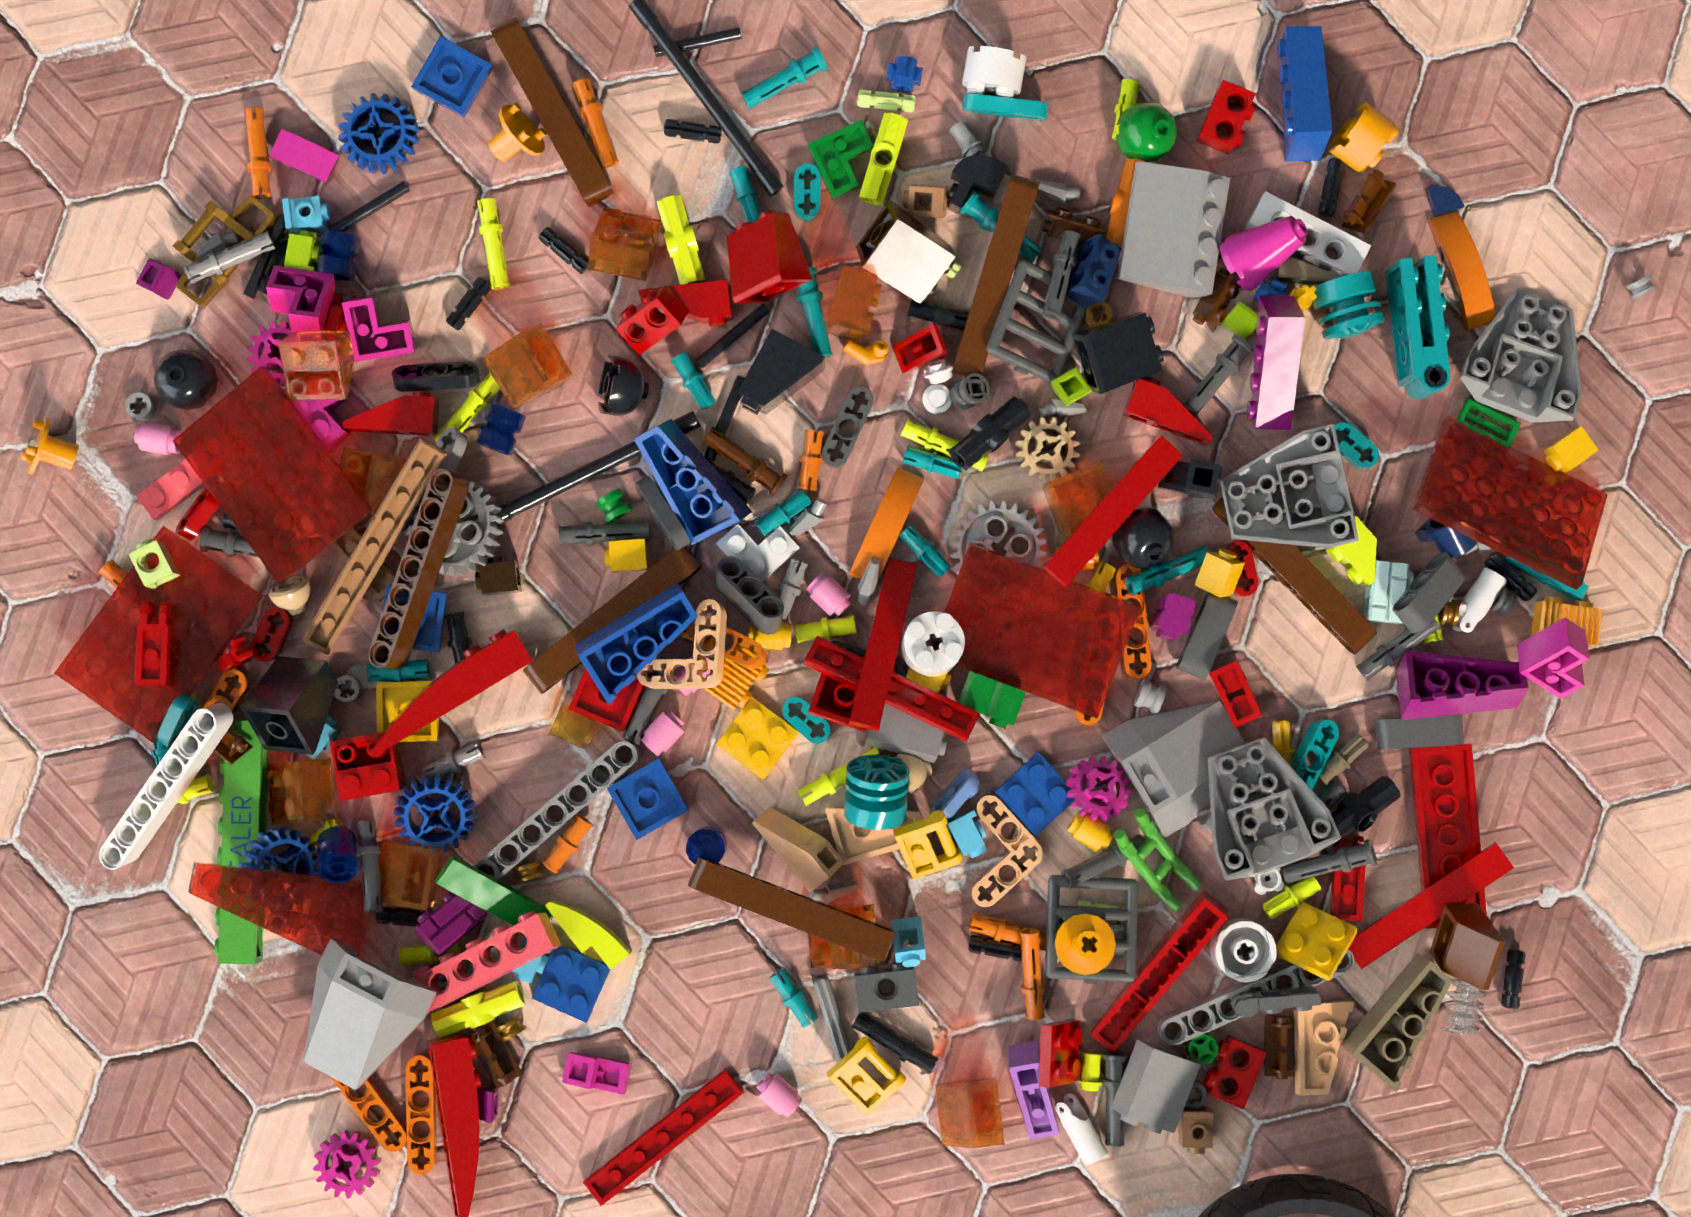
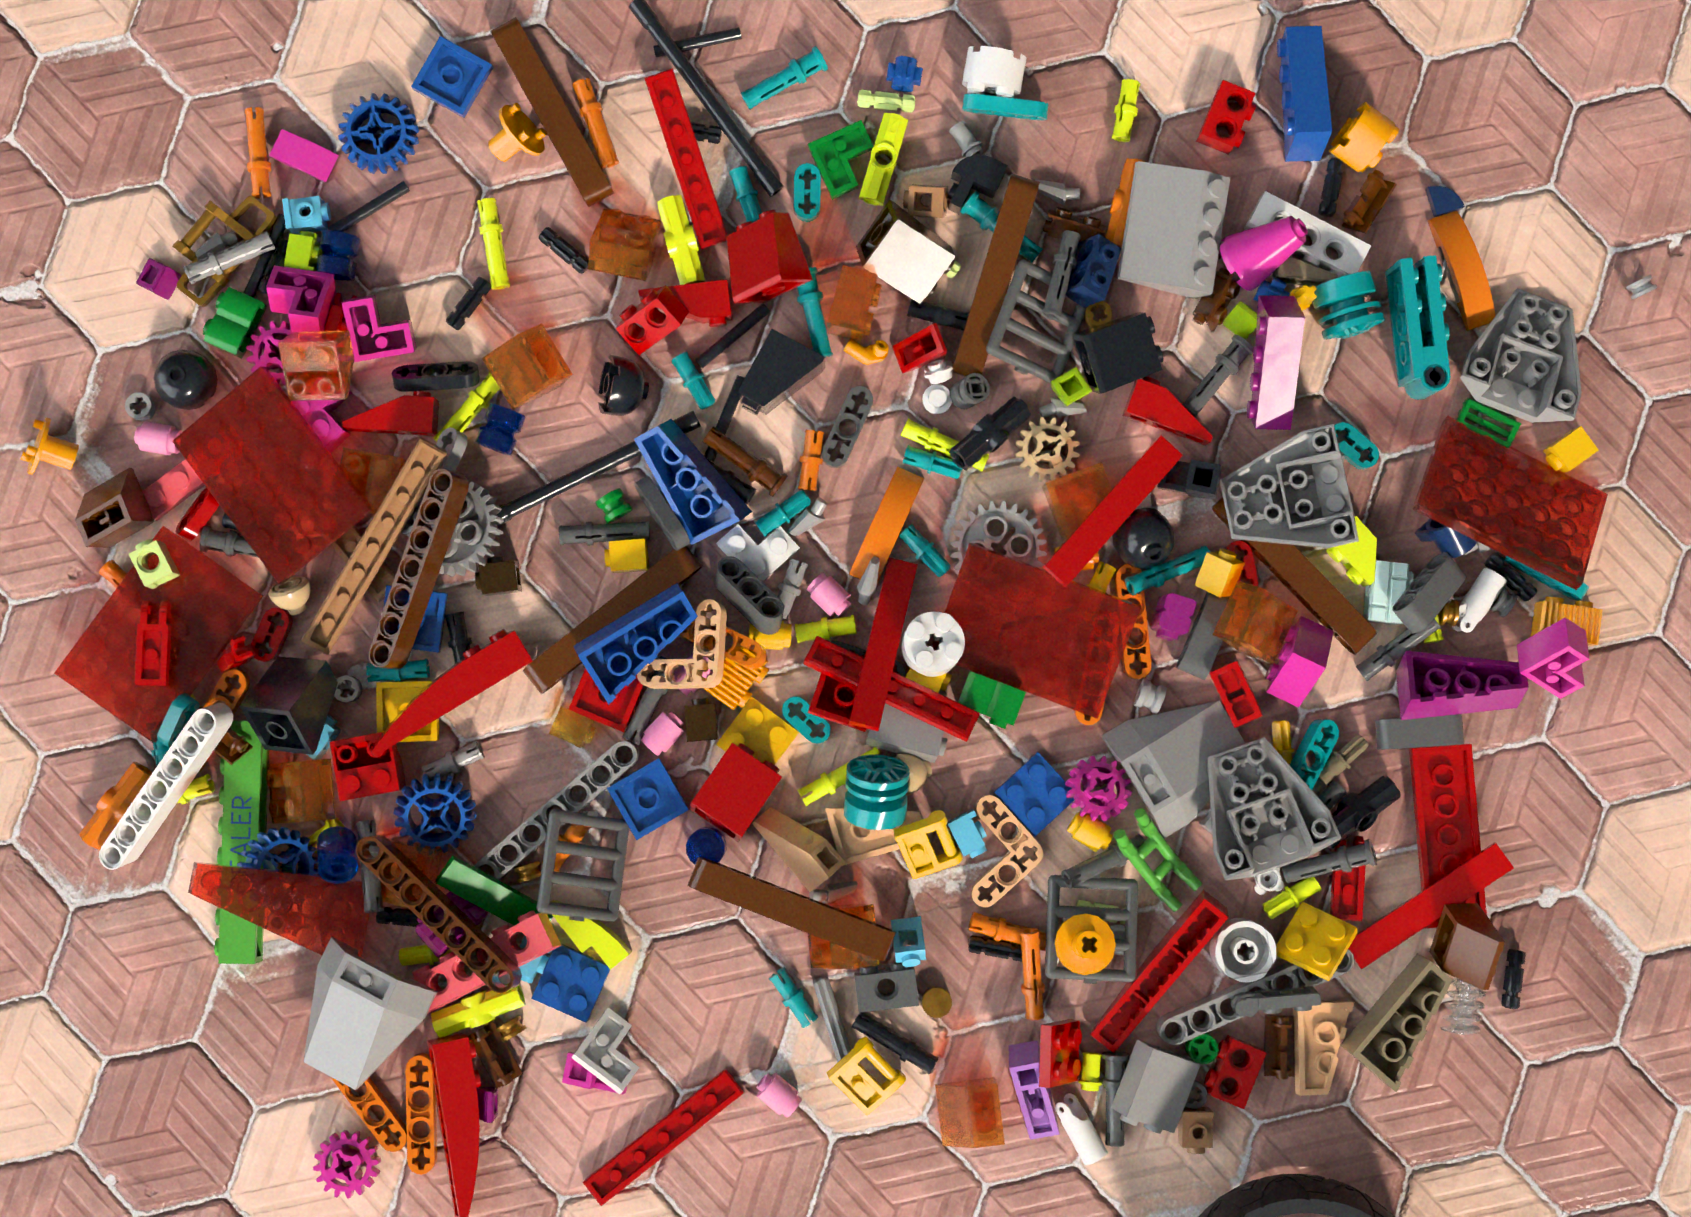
(113, 511): none -> reddish brown slope
(114, 805): none -> orange piece
(234, 322): none -> green brick
(424, 910): none -> reddish brown beam
(554, 846): none -> dark grey bar
(600, 1055): none -> white plate
(687, 158): none -> red tile
(701, 721): none -> dark brown brick
(735, 791): none -> red slope
(936, 1002): none -> pearl gold tile
(961, 788): medium blue plate -> none
(1146, 131): green cylinder -> none
(1255, 622): none -> clear orange brick
(1300, 662): none -> dark pink brick

